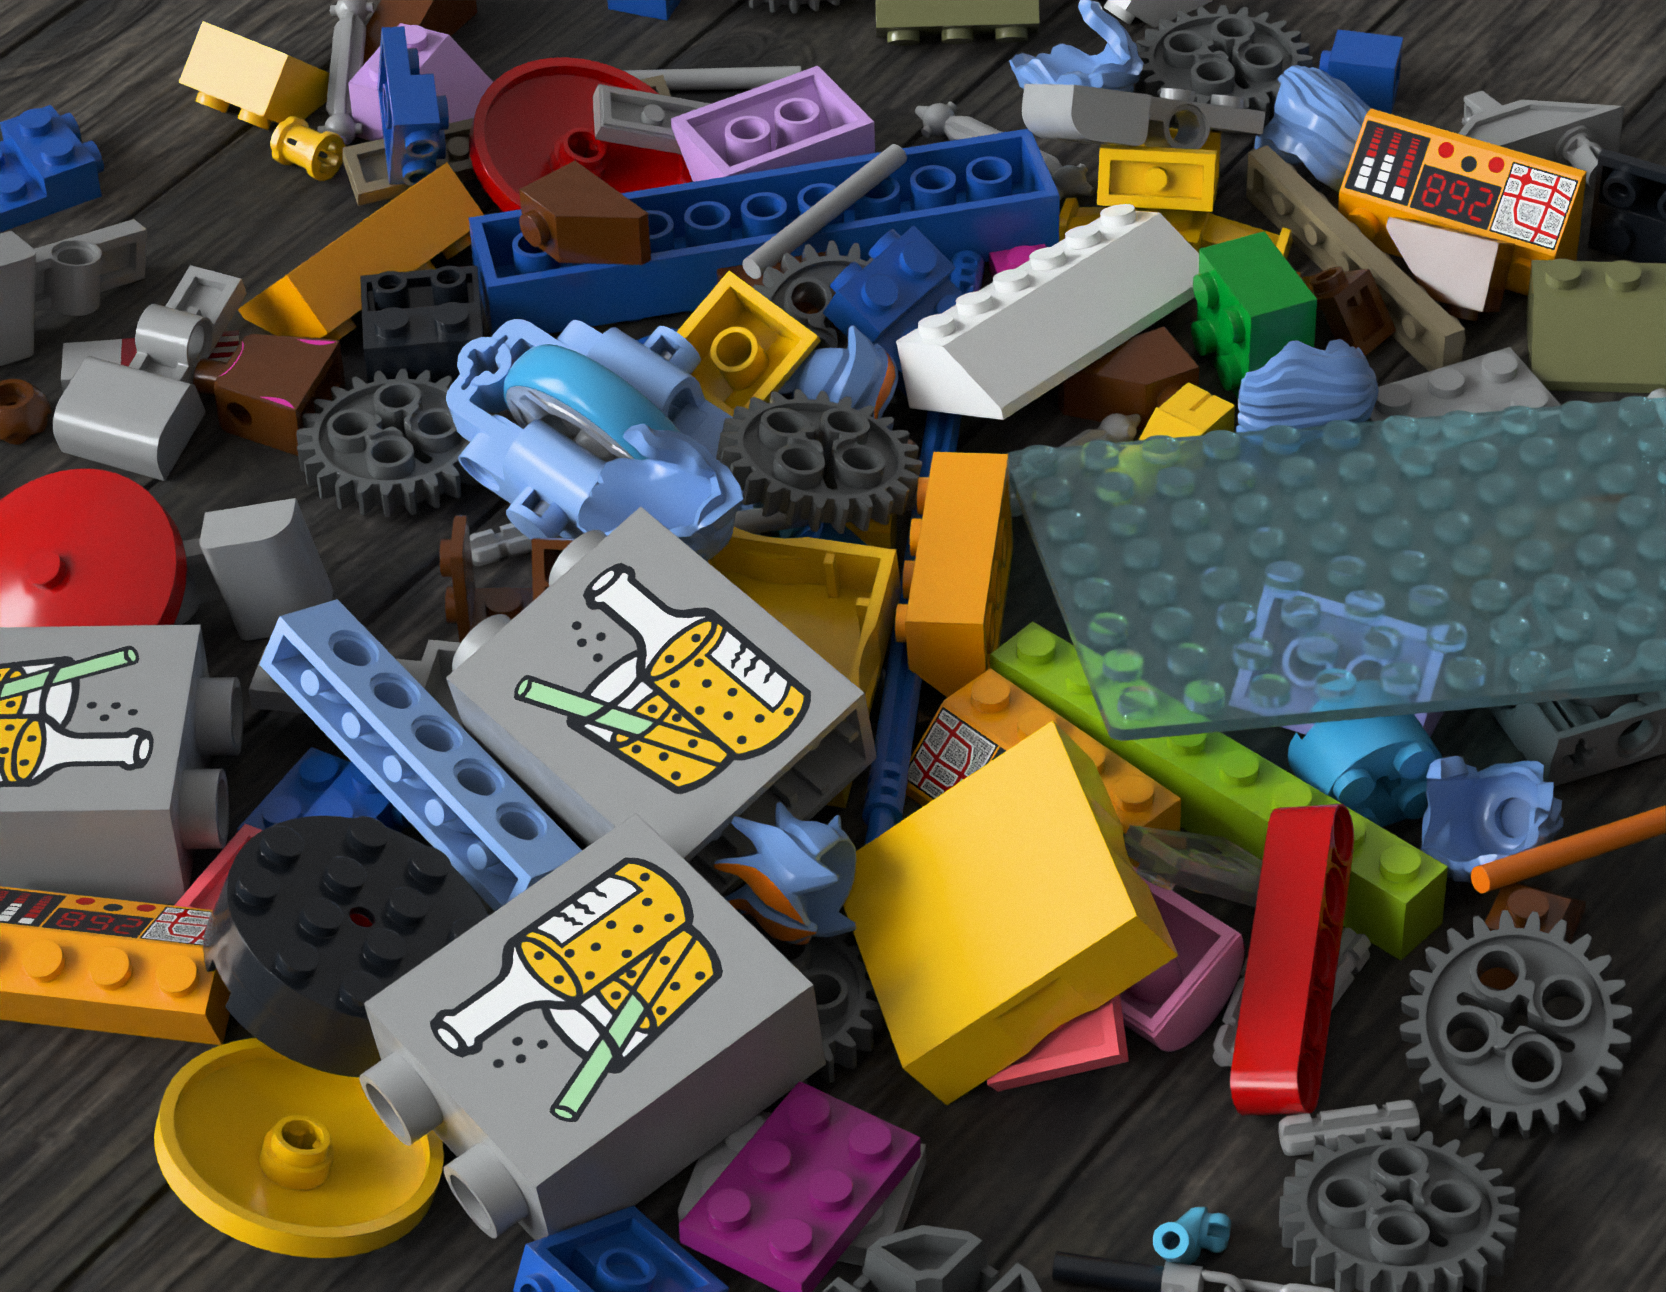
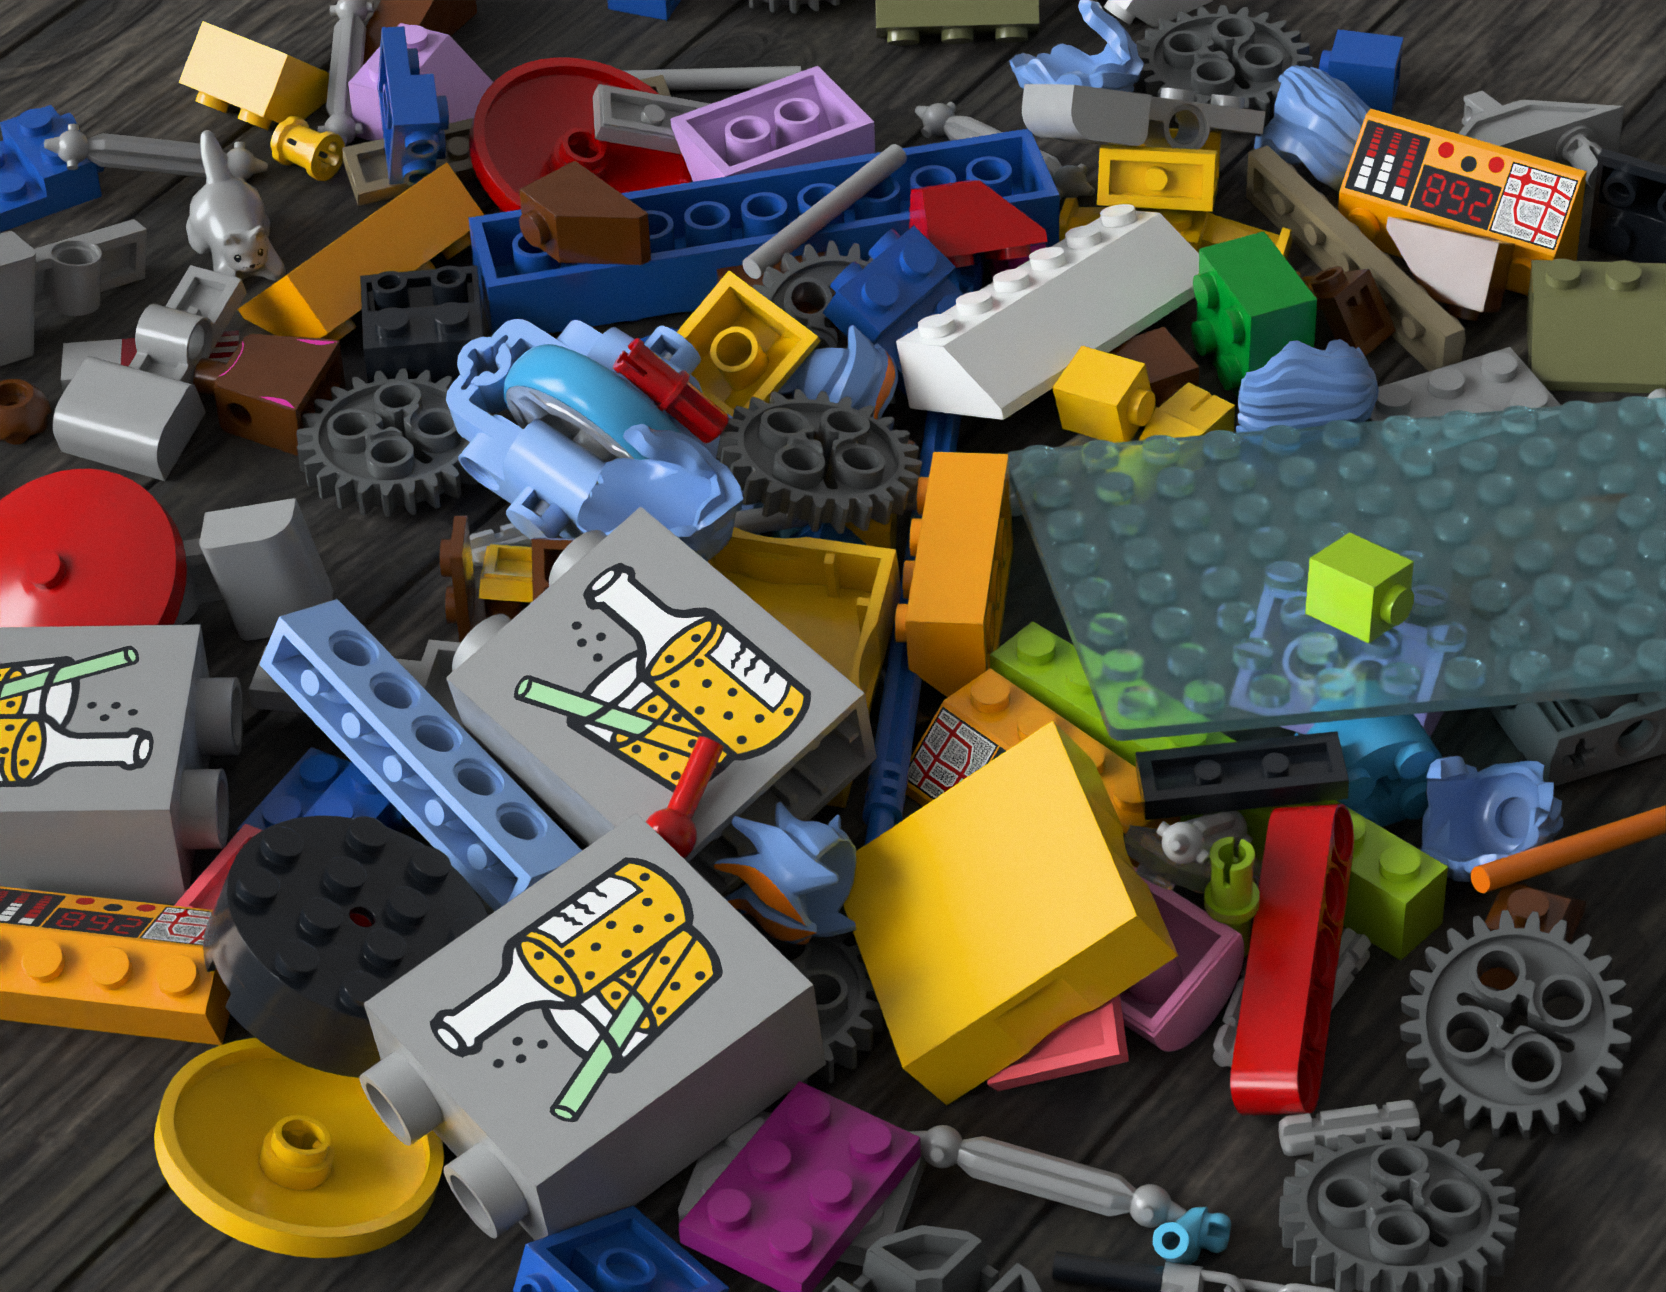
(147, 154): none -> light grey wheel
(231, 220): none -> light grey animal
(507, 574): none -> yellow tile
(671, 391): none -> red axle
(675, 821): none -> red bar
(970, 220): none -> red slope
(1048, 1176): none -> light grey wheel
(1104, 396): none -> yellow brick
(1193, 838): none -> light grey wheel
(1231, 893): none -> lime pin
(1241, 775): none -> black plate
(1359, 587): none -> lime brick

